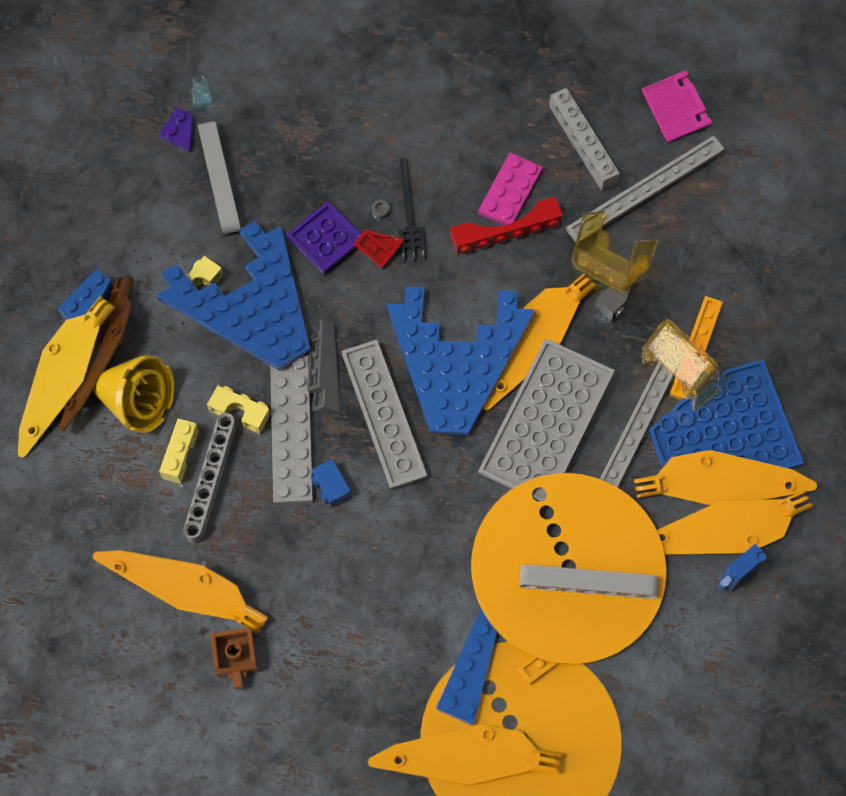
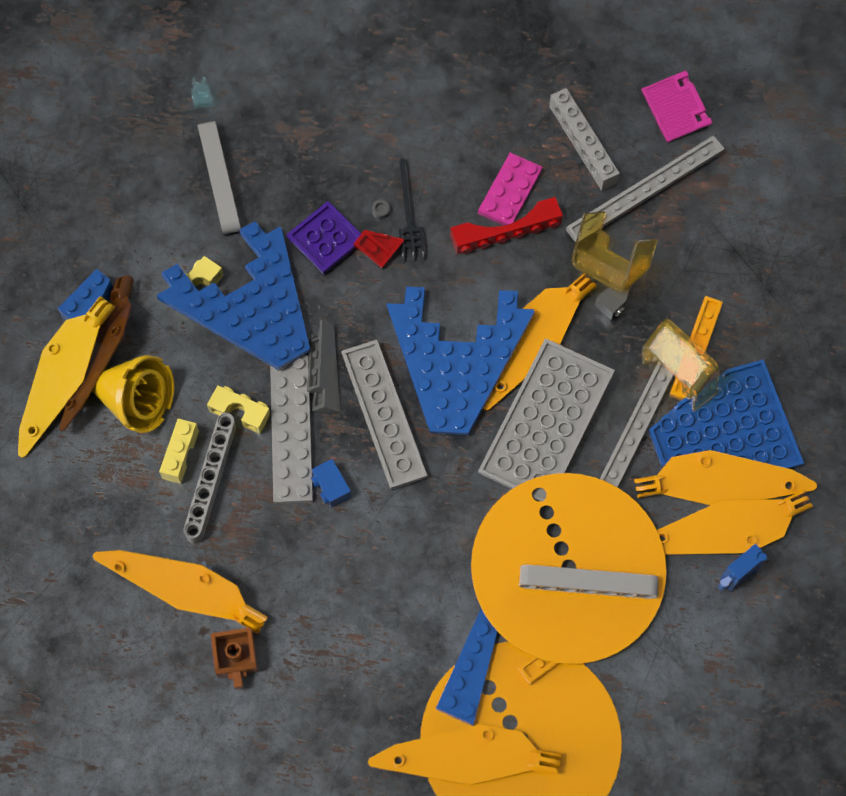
(178, 129): dark purple wing -> none

